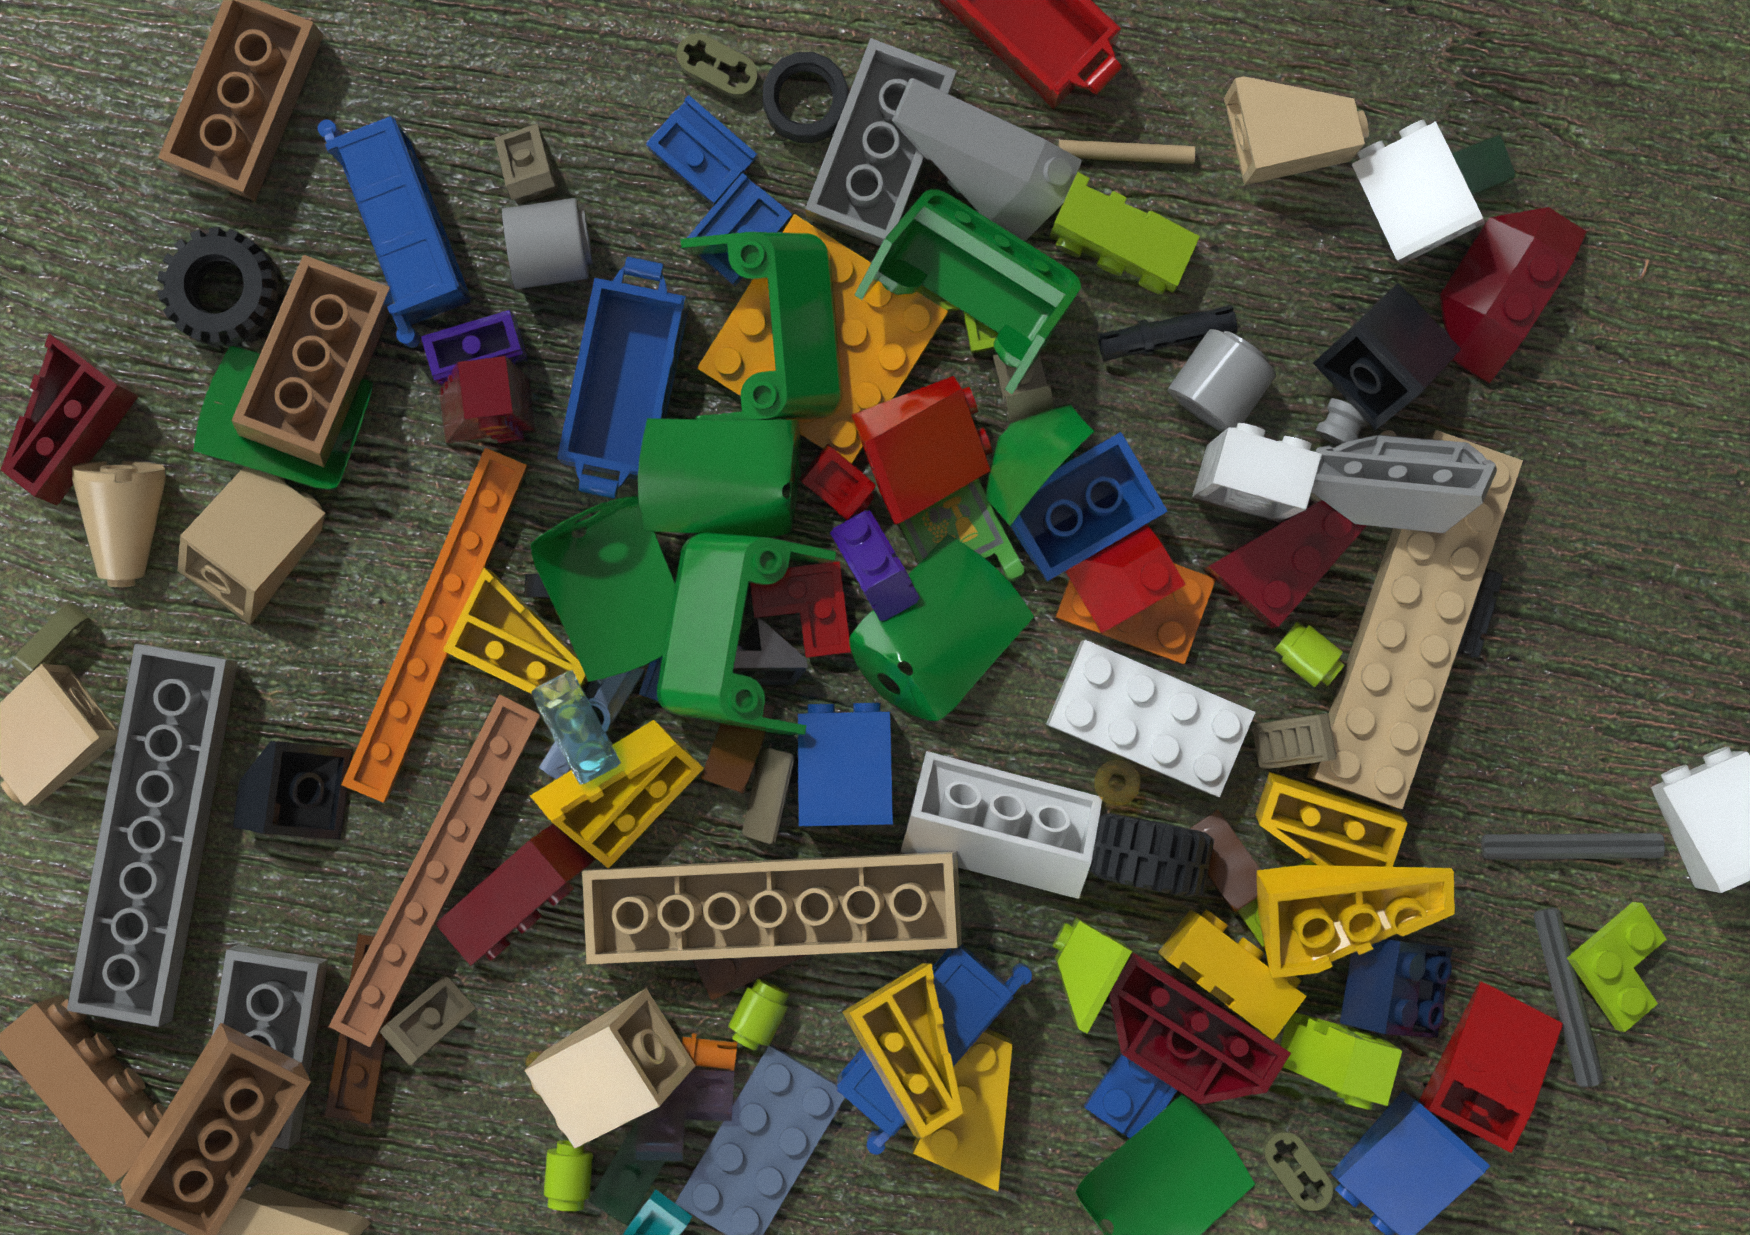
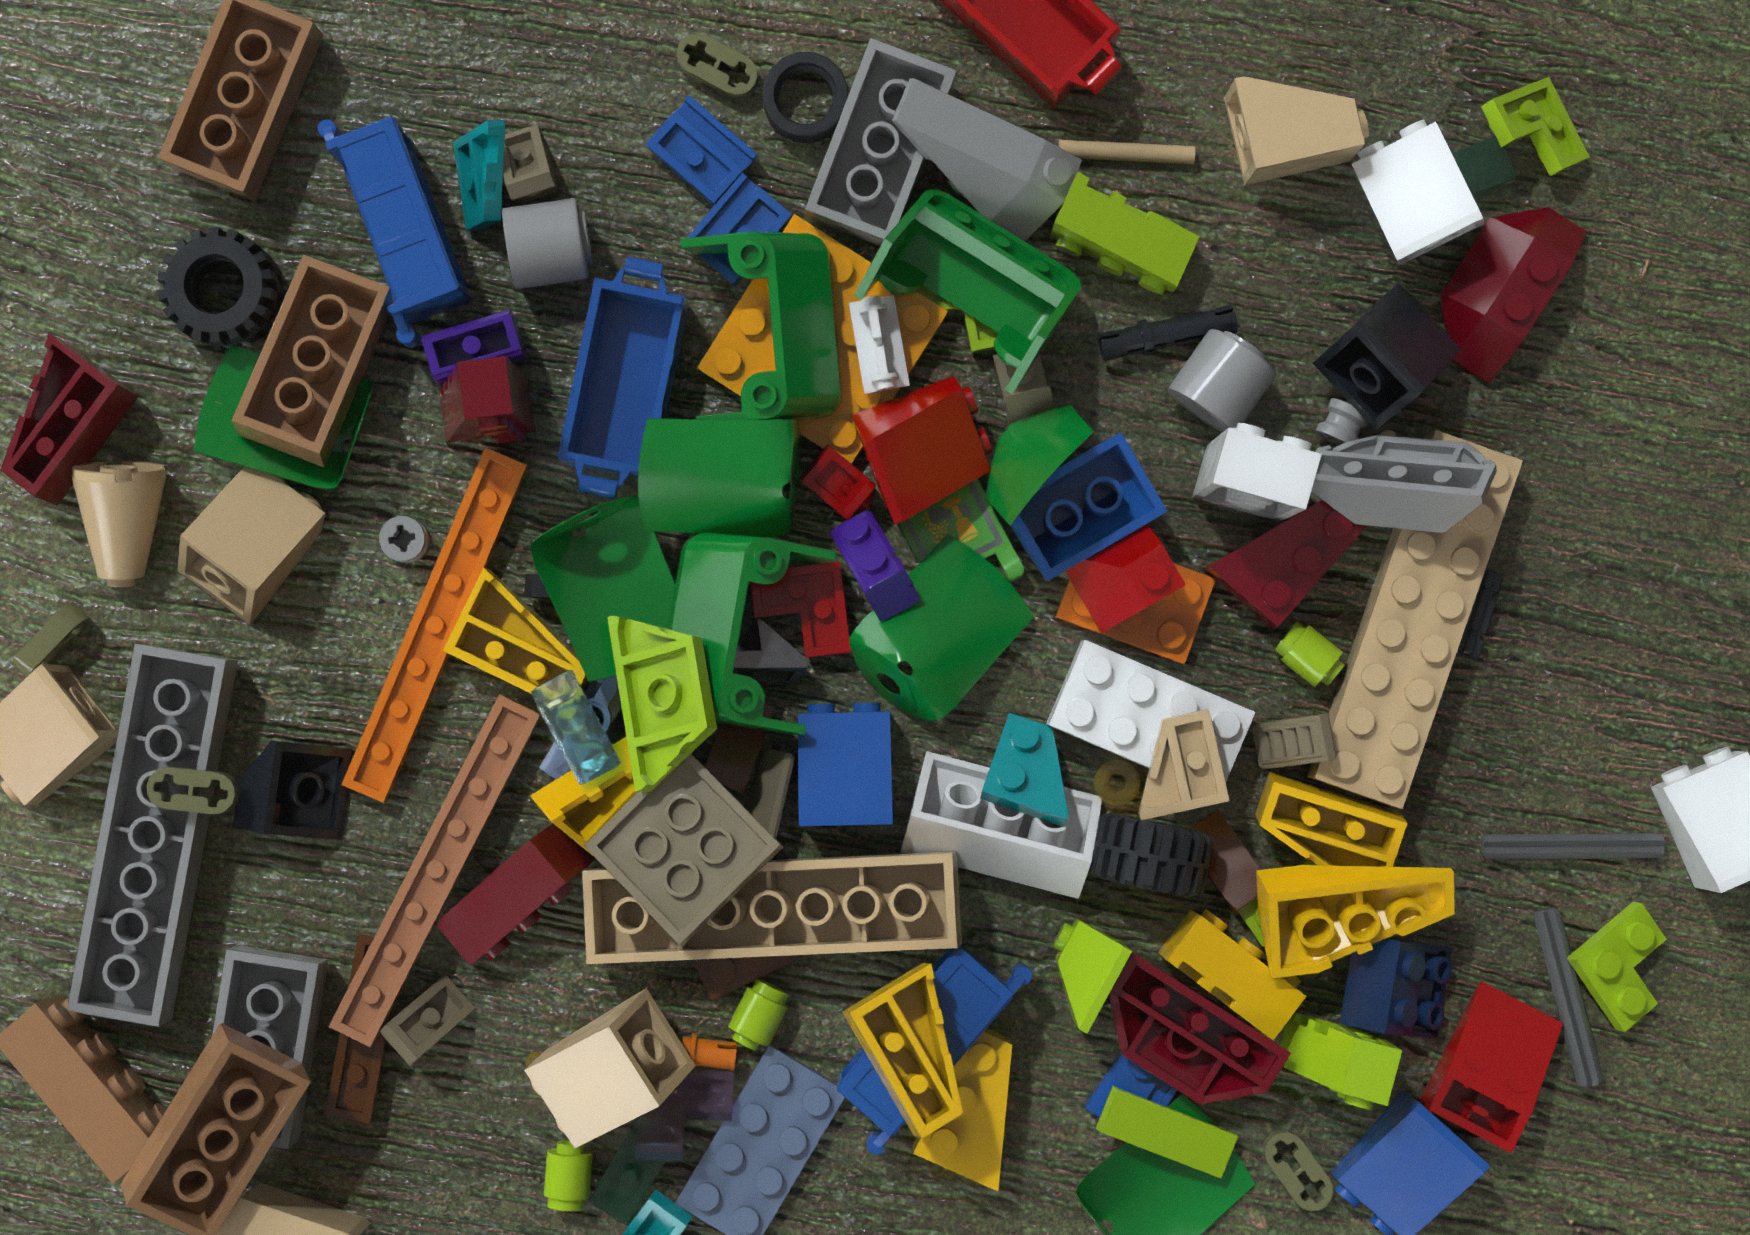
(192, 801): none -> olive beam
(413, 539): none -> light grey wheel
(480, 174): none -> teal wing
(661, 696): none -> lime wing
(683, 848): none -> dark tan plate
(879, 343): none -> white hinge
(1027, 772): none -> teal wing
(1166, 1132): none -> lime tile
(1183, 767): none -> tan wing
(1542, 116): none -> lime plate

